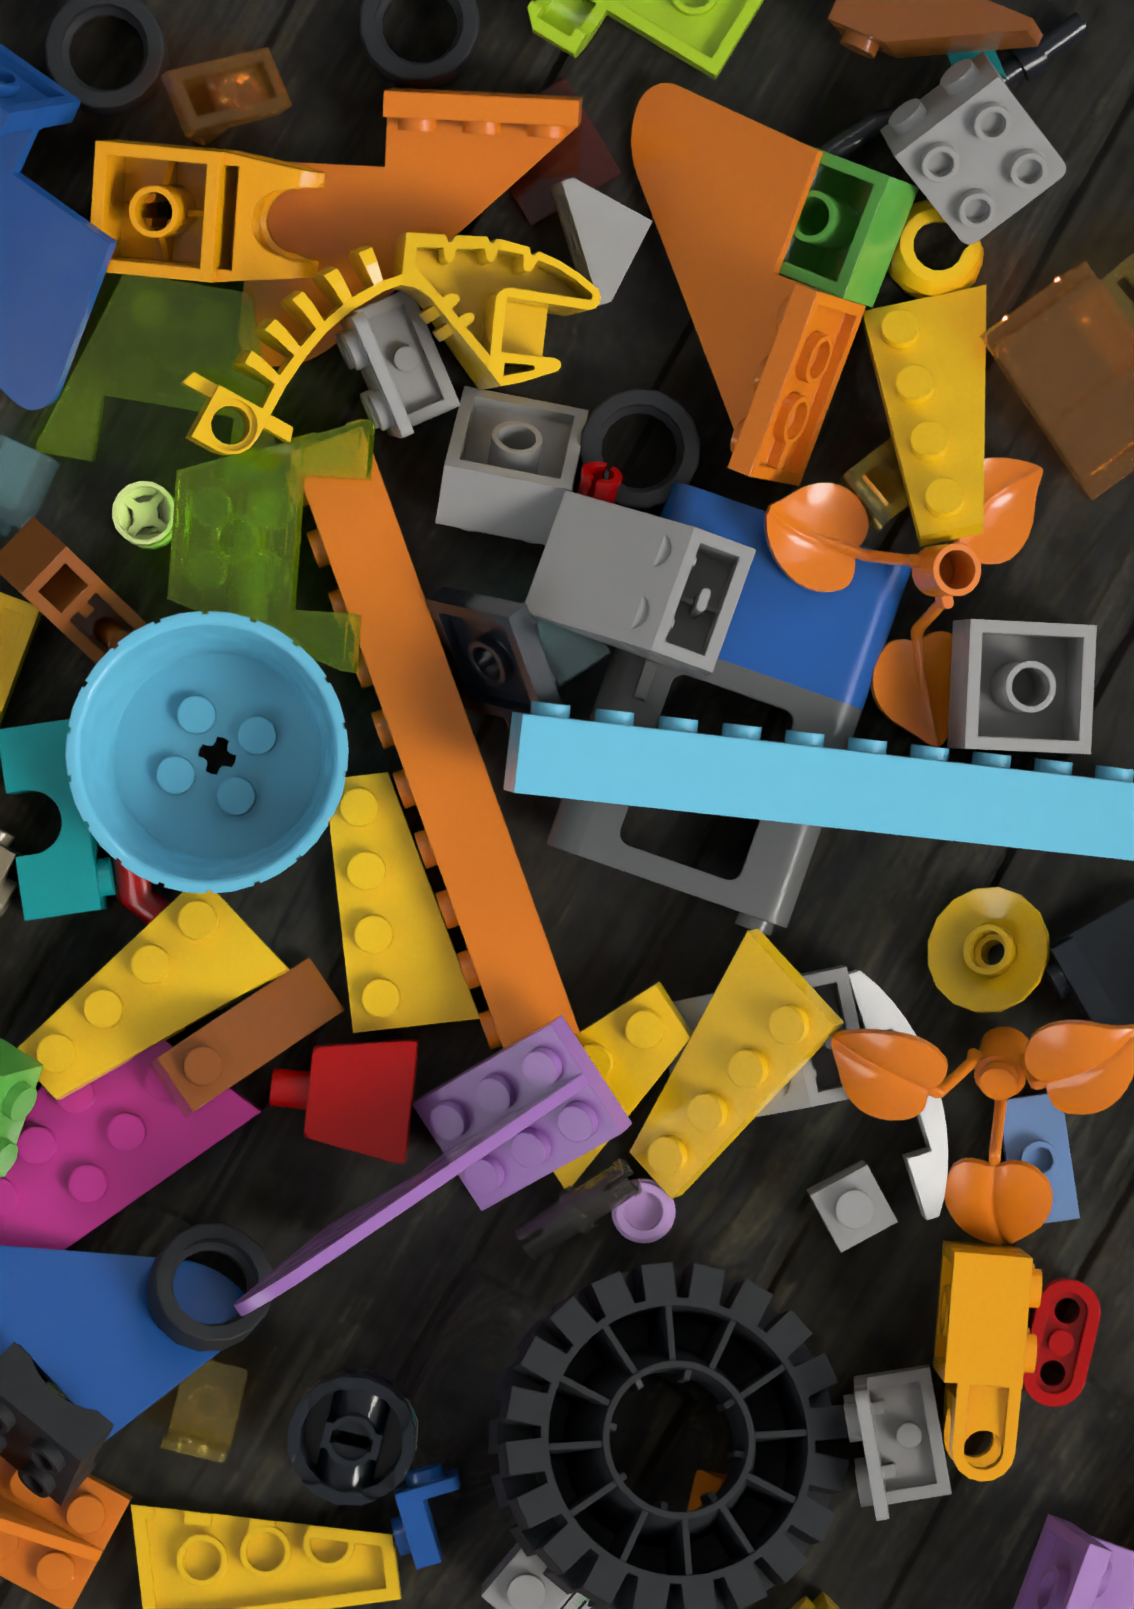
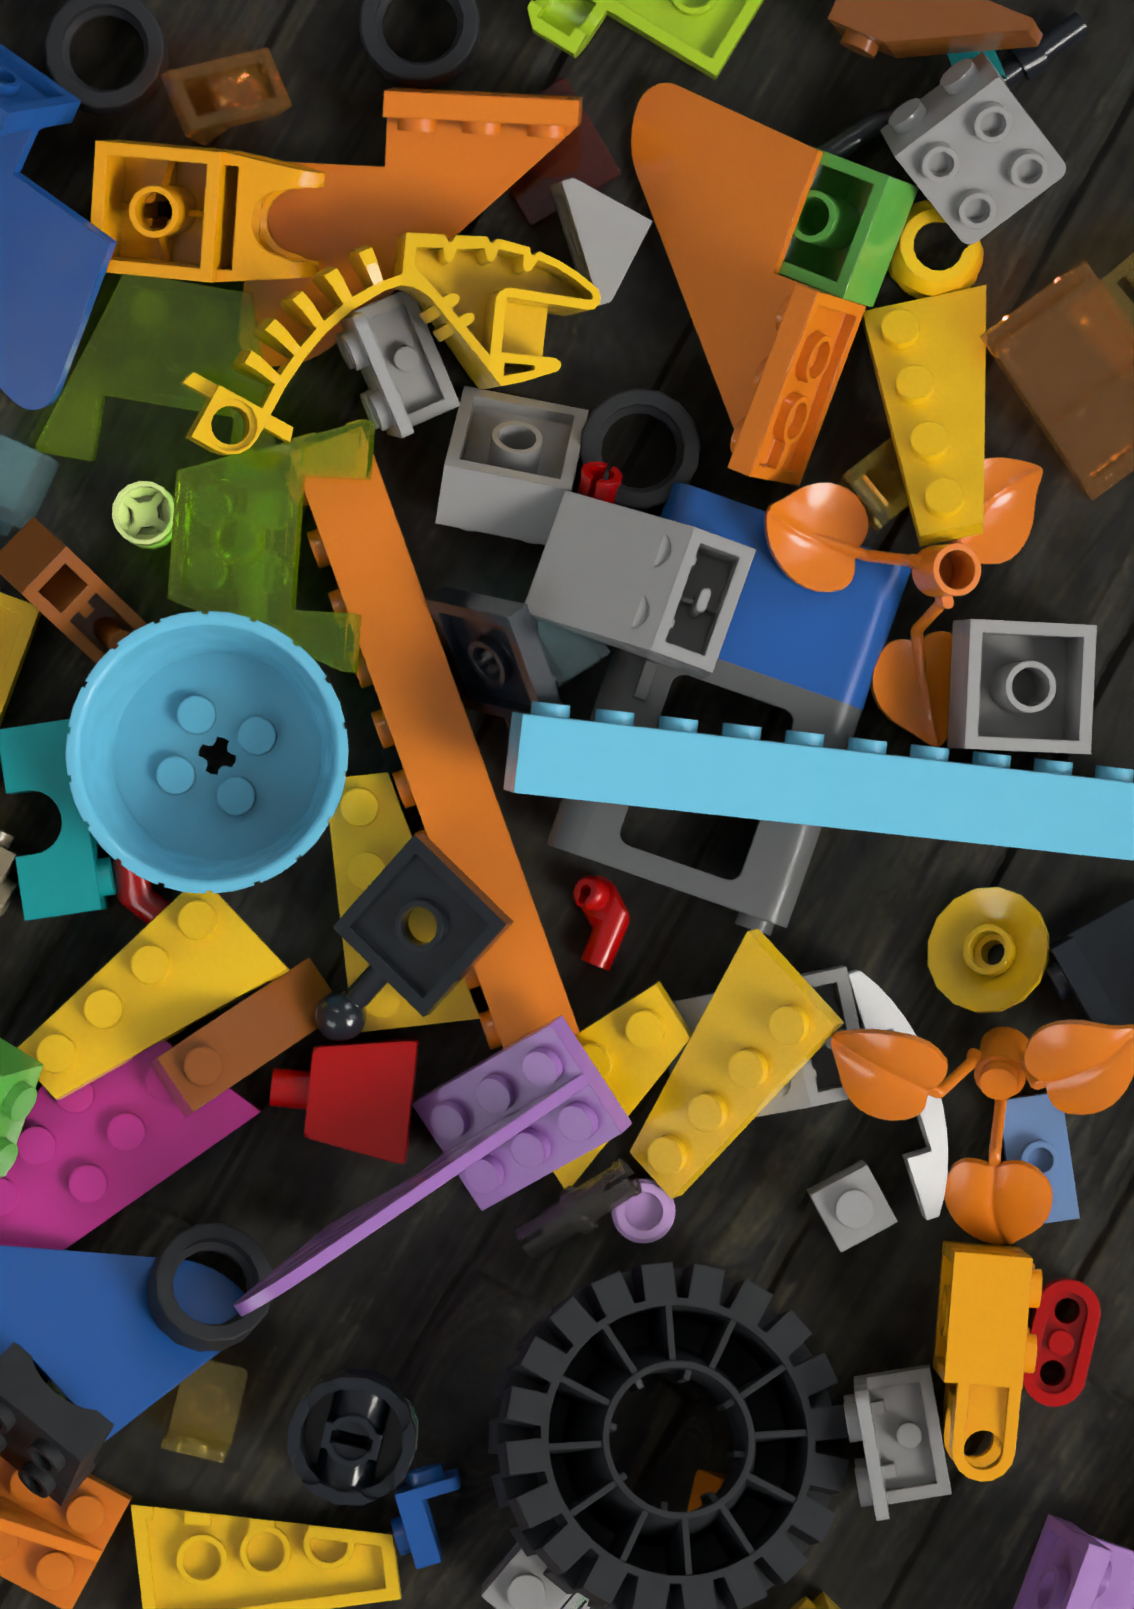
(381, 934): none -> black plate
(607, 917): none -> red arm

